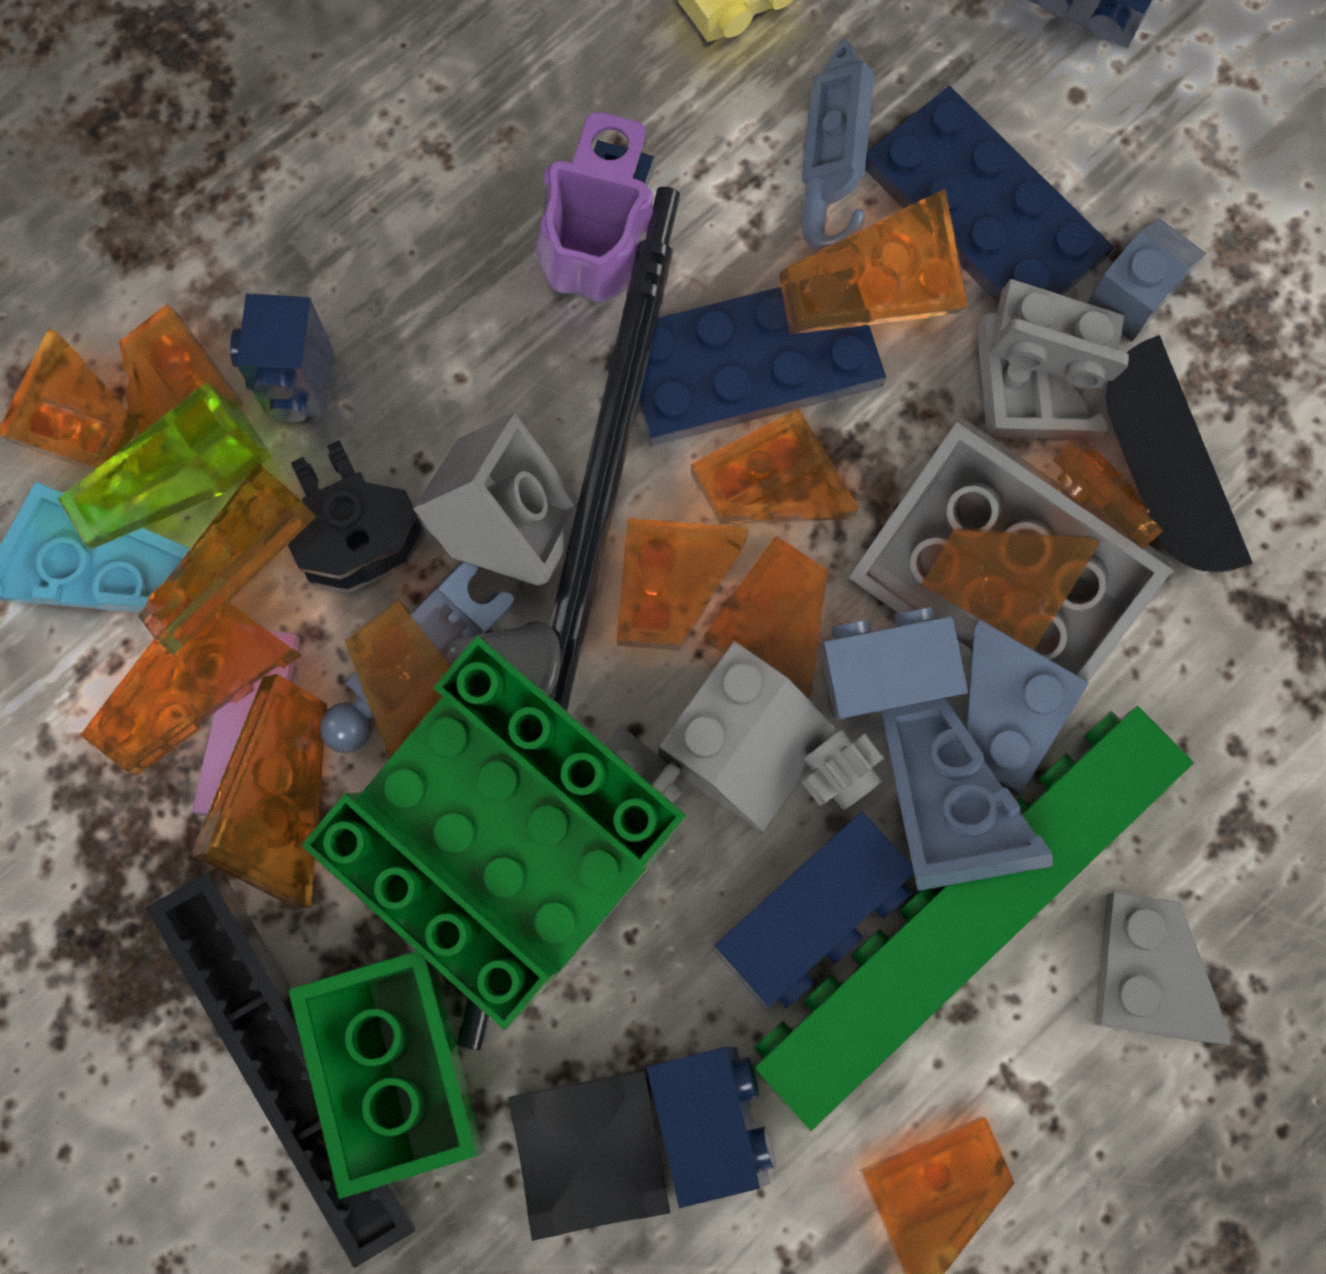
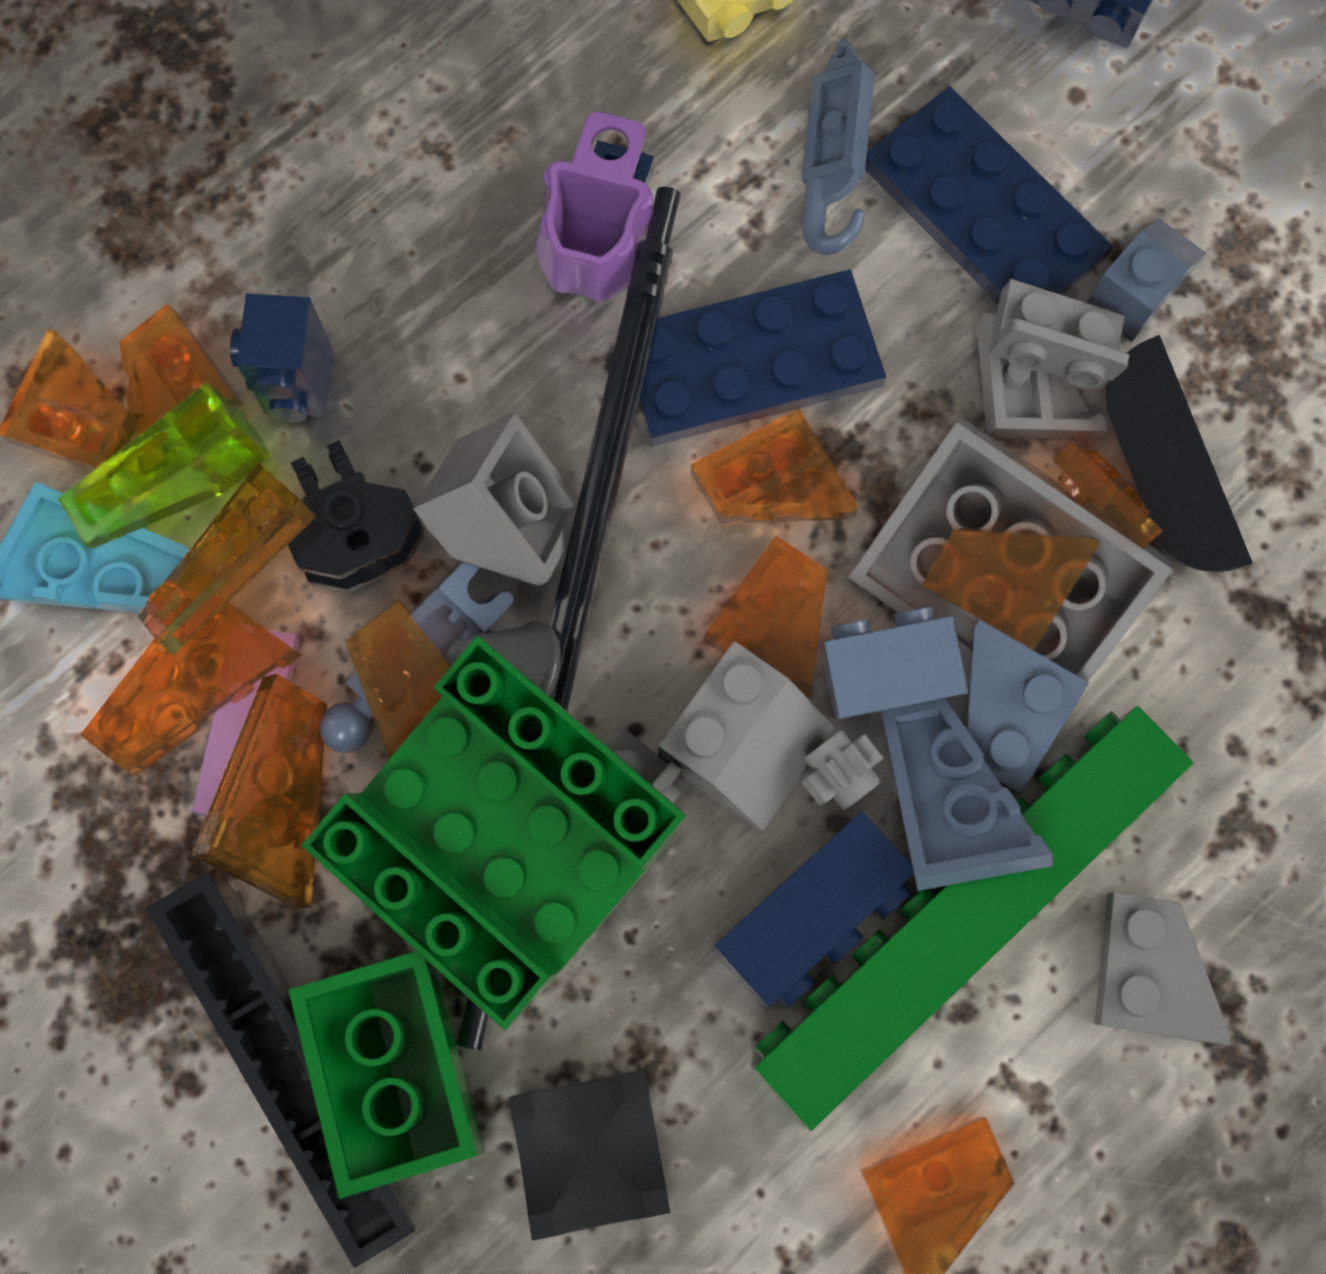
(671, 578): clear orange wing -> none
(711, 1125): dark blue brick -> none
(880, 274): clear orange wing -> none

